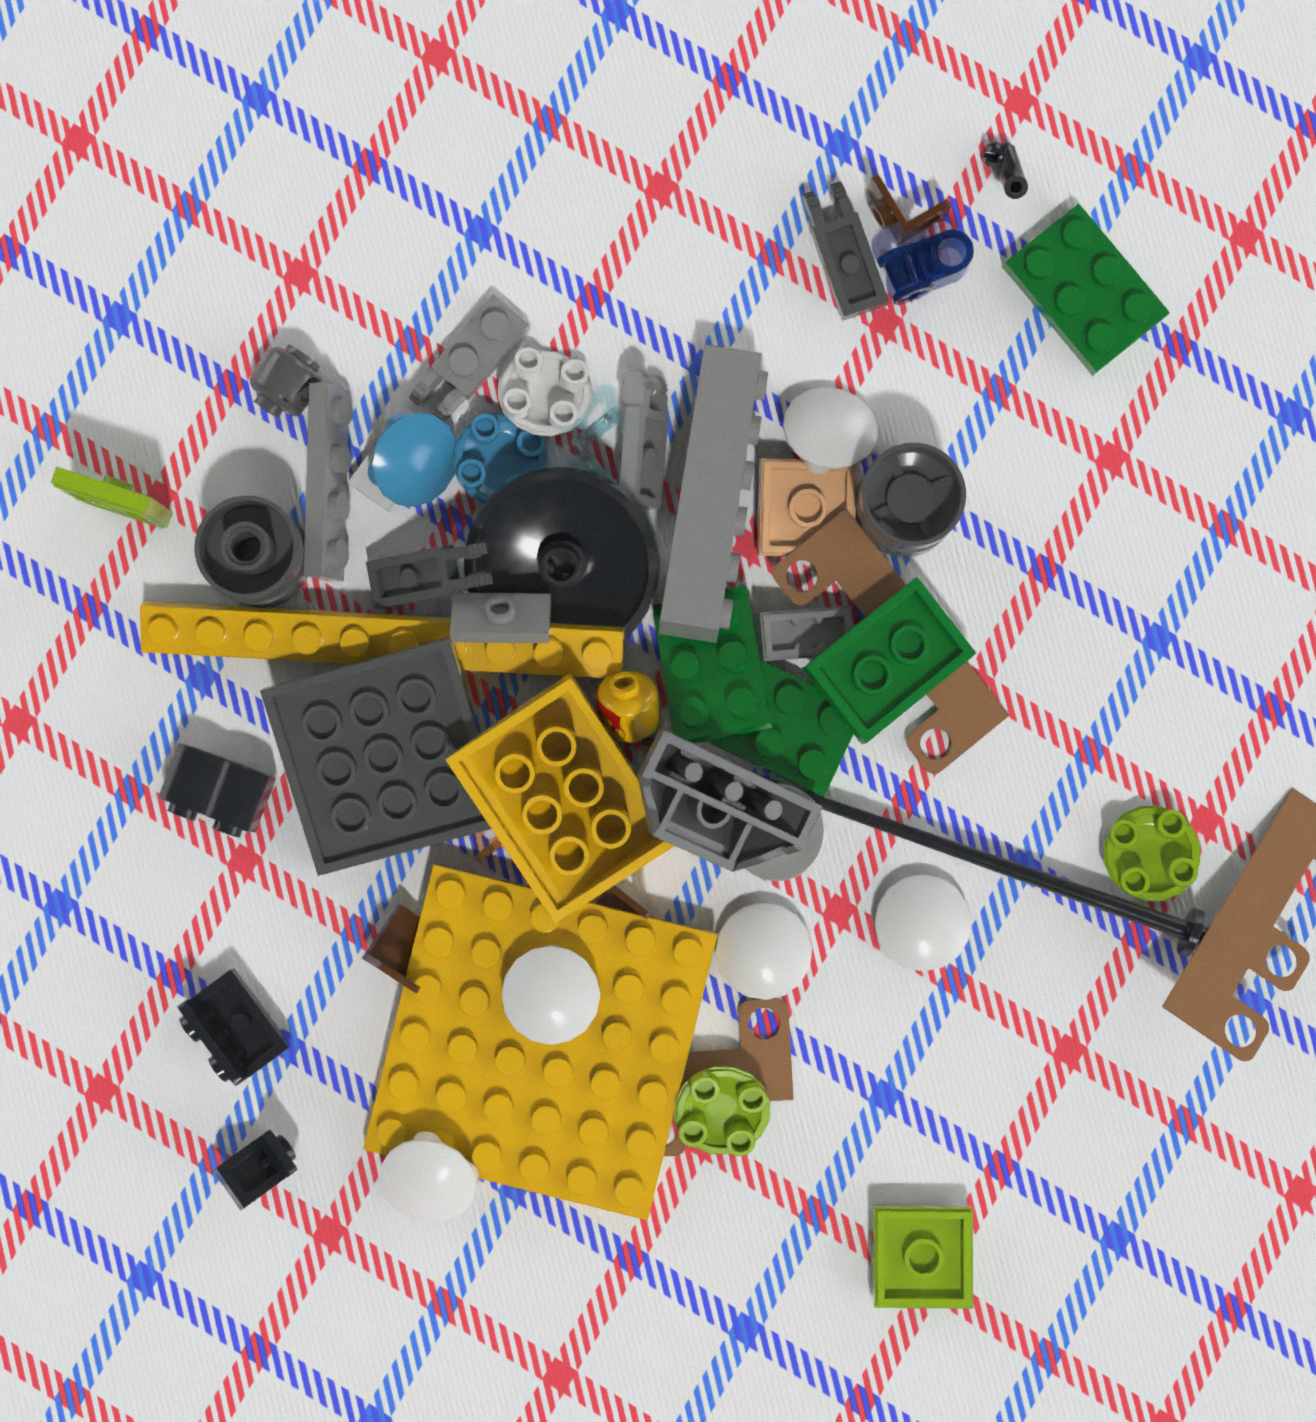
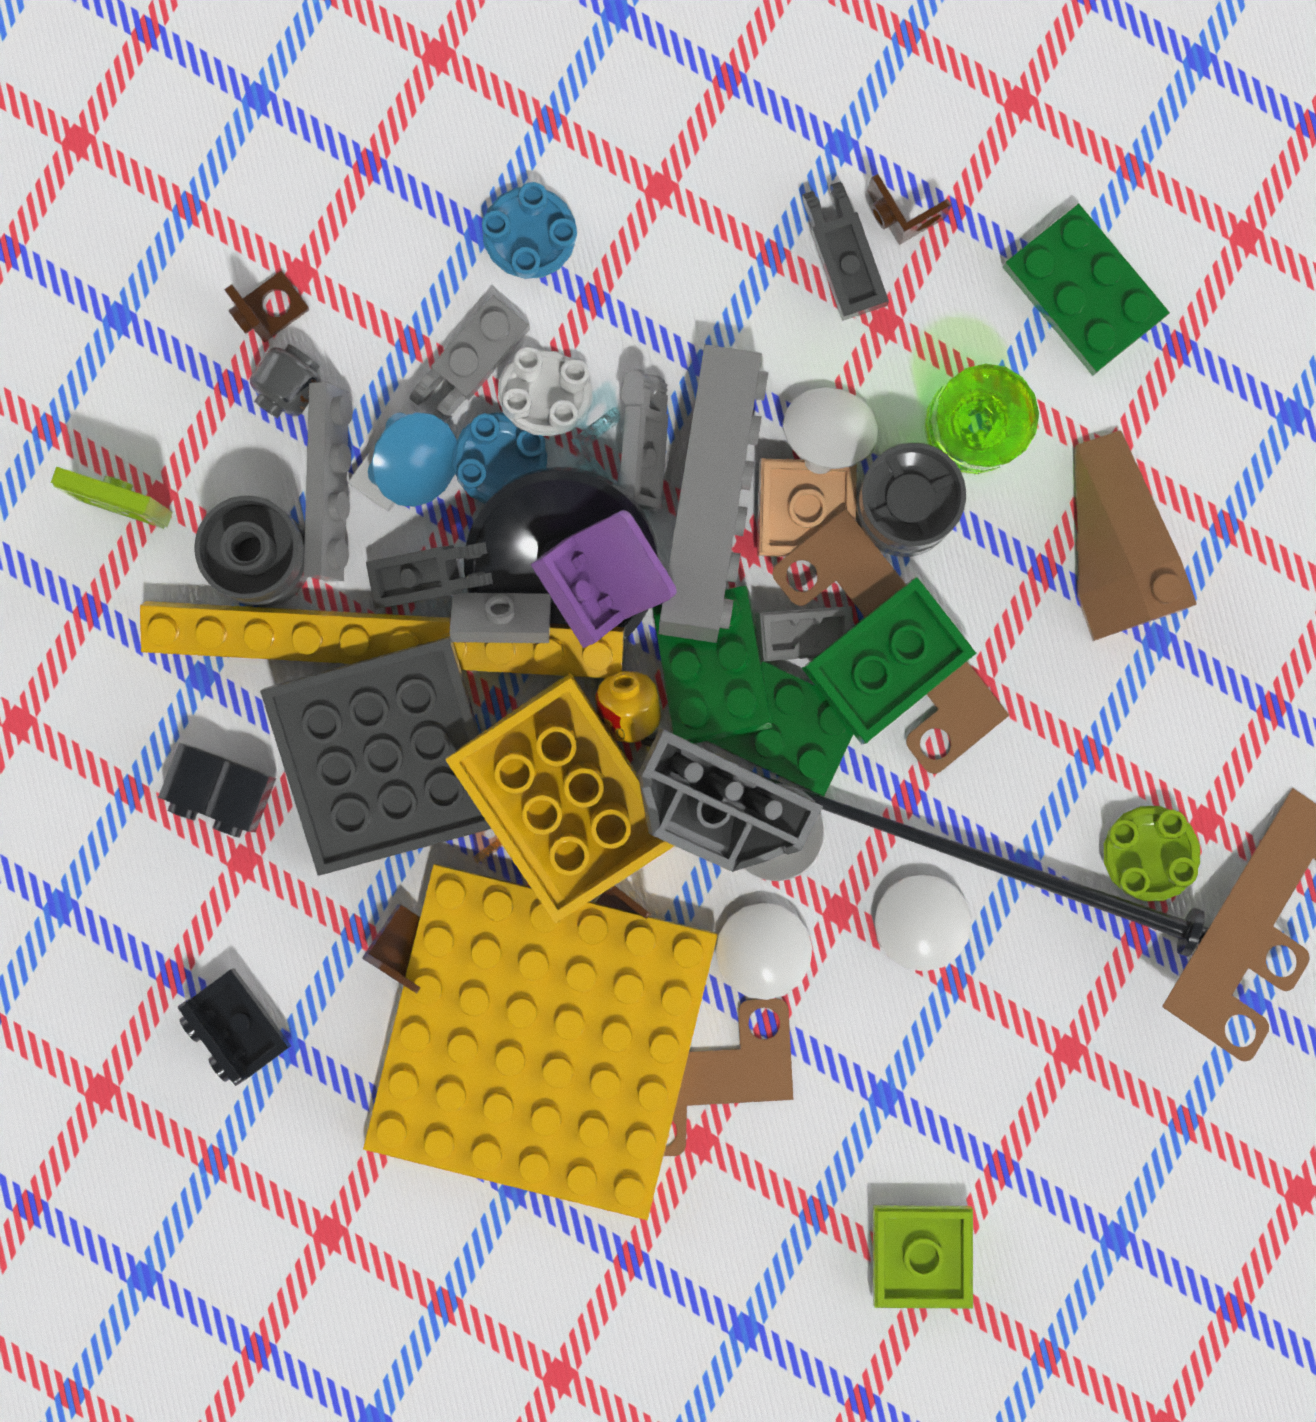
(250, 312): none -> reddish brown bracket
(256, 1168): black bracket -> none
(428, 1179): white dish -> none
(529, 231): none -> dark azure dish
(550, 995): white dish -> none
(604, 576): none -> medium lavender bracket
(722, 1111): lime dish -> none
(917, 270): clear blue piece -> none
(1008, 167): black arm -> none
(1008, 412): none -> clear neon green wheel
(1124, 550): none -> medium nougat wedge

